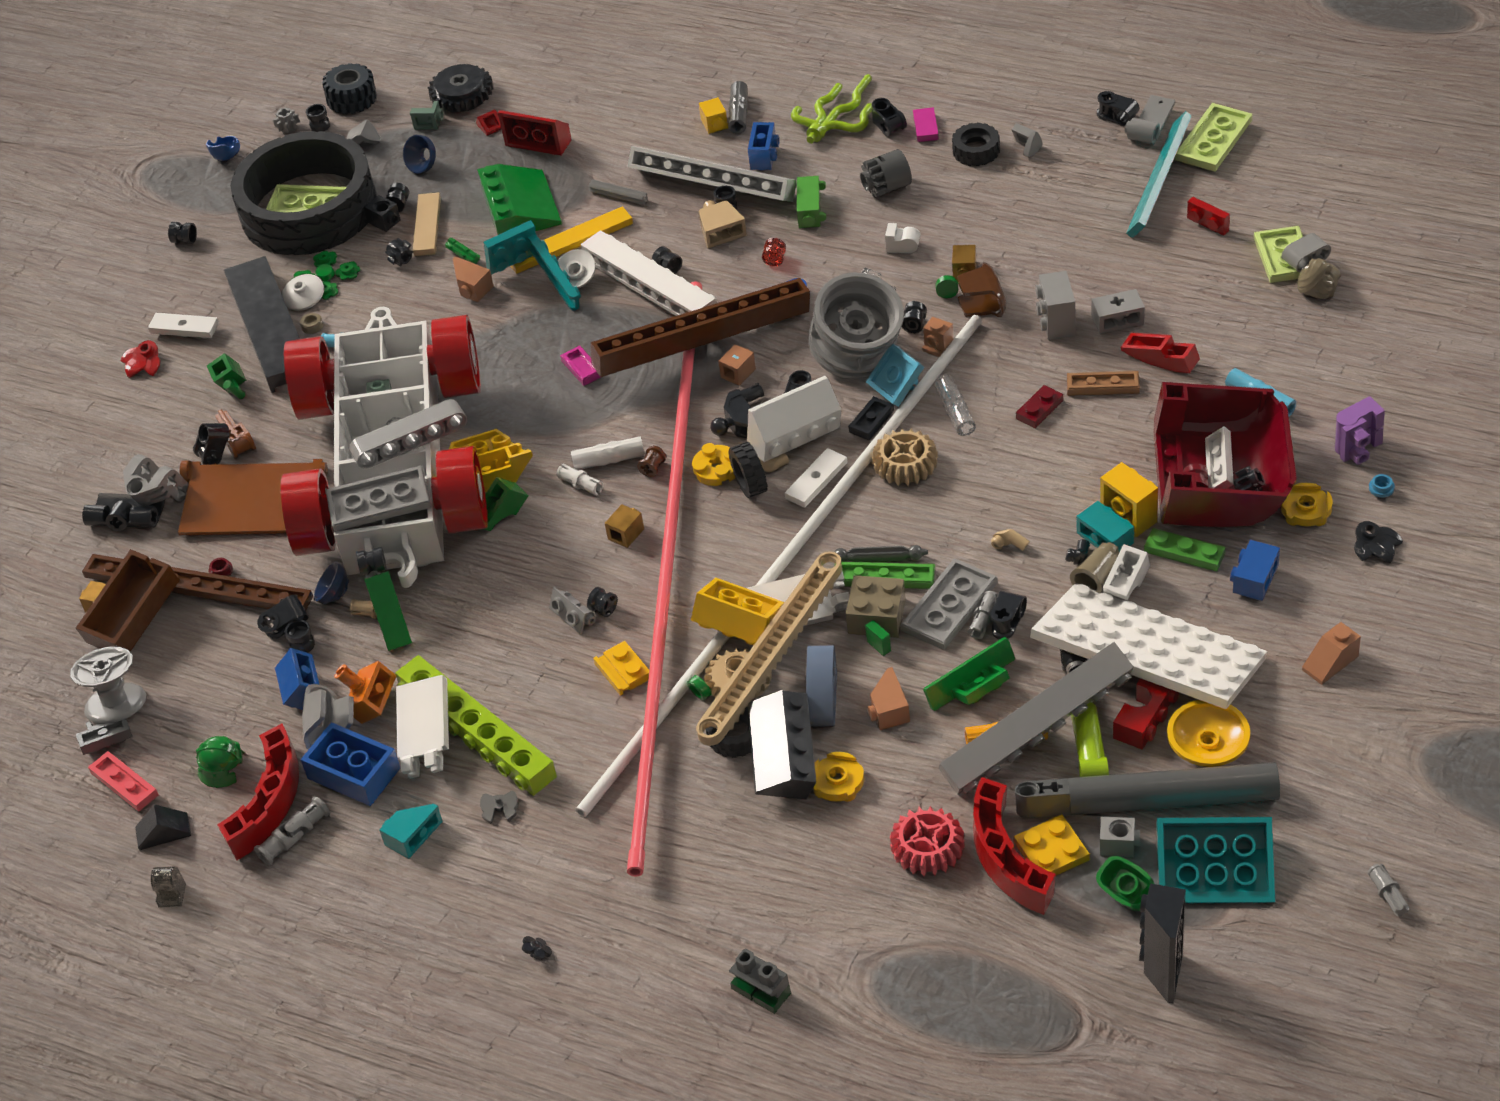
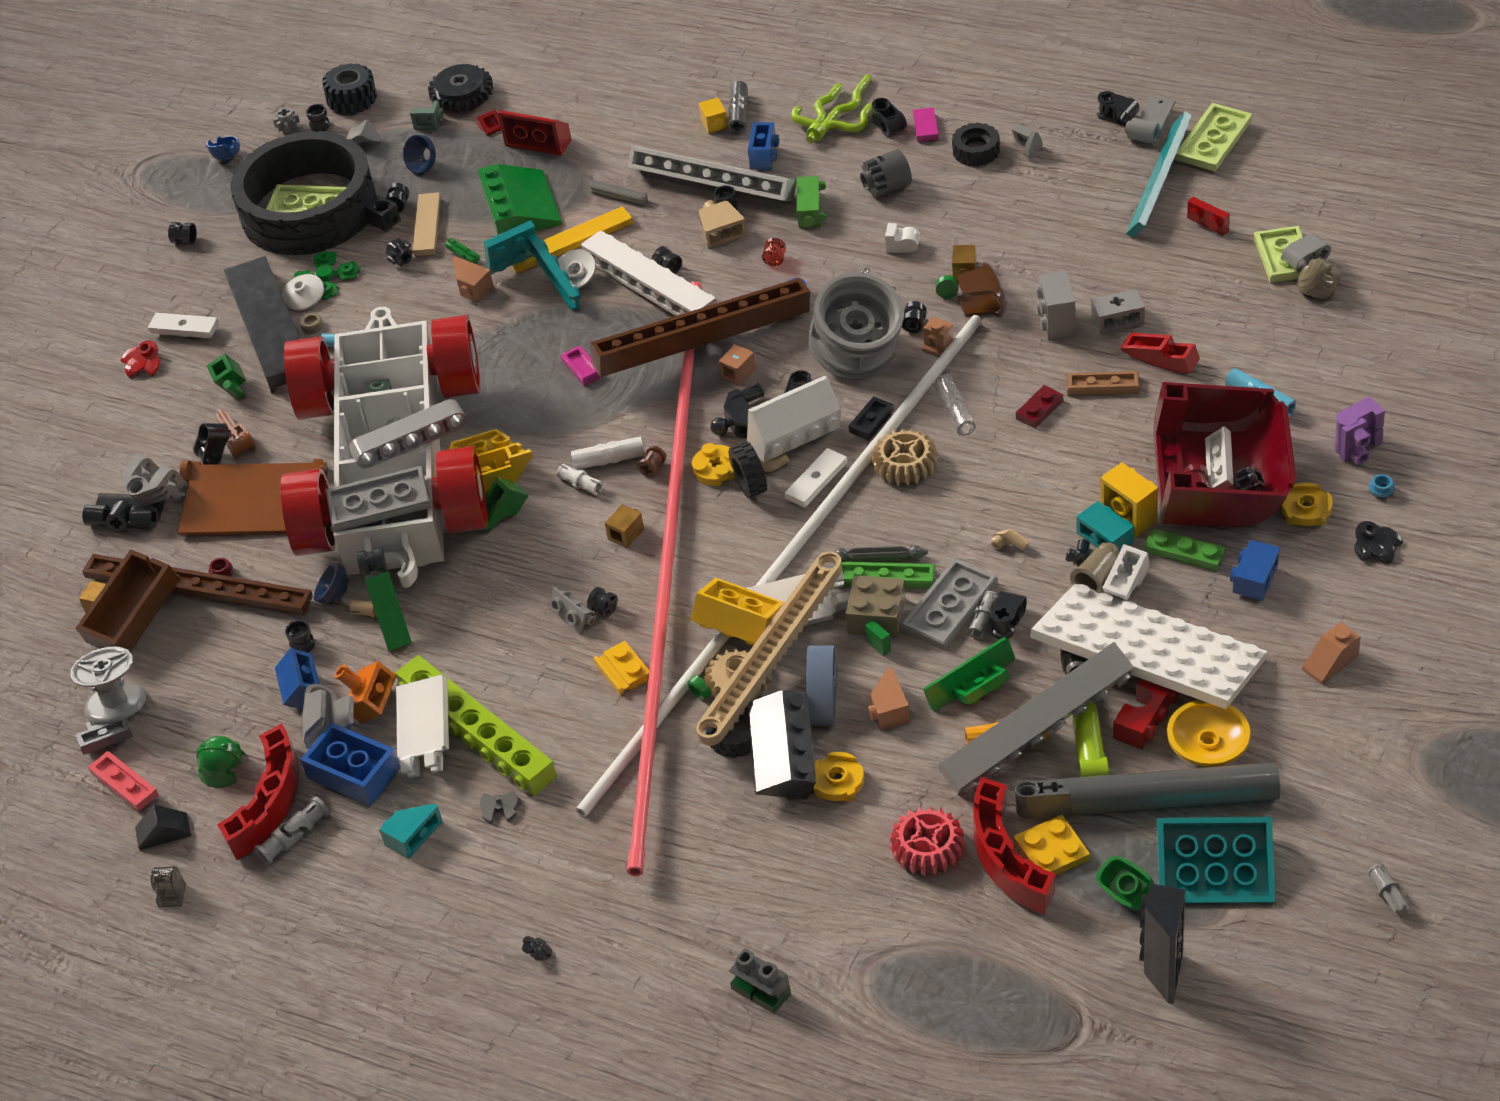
(281, 615): black piece -> none
(895, 374): medium azure tile -> none
(1118, 836): light grey brick -> none

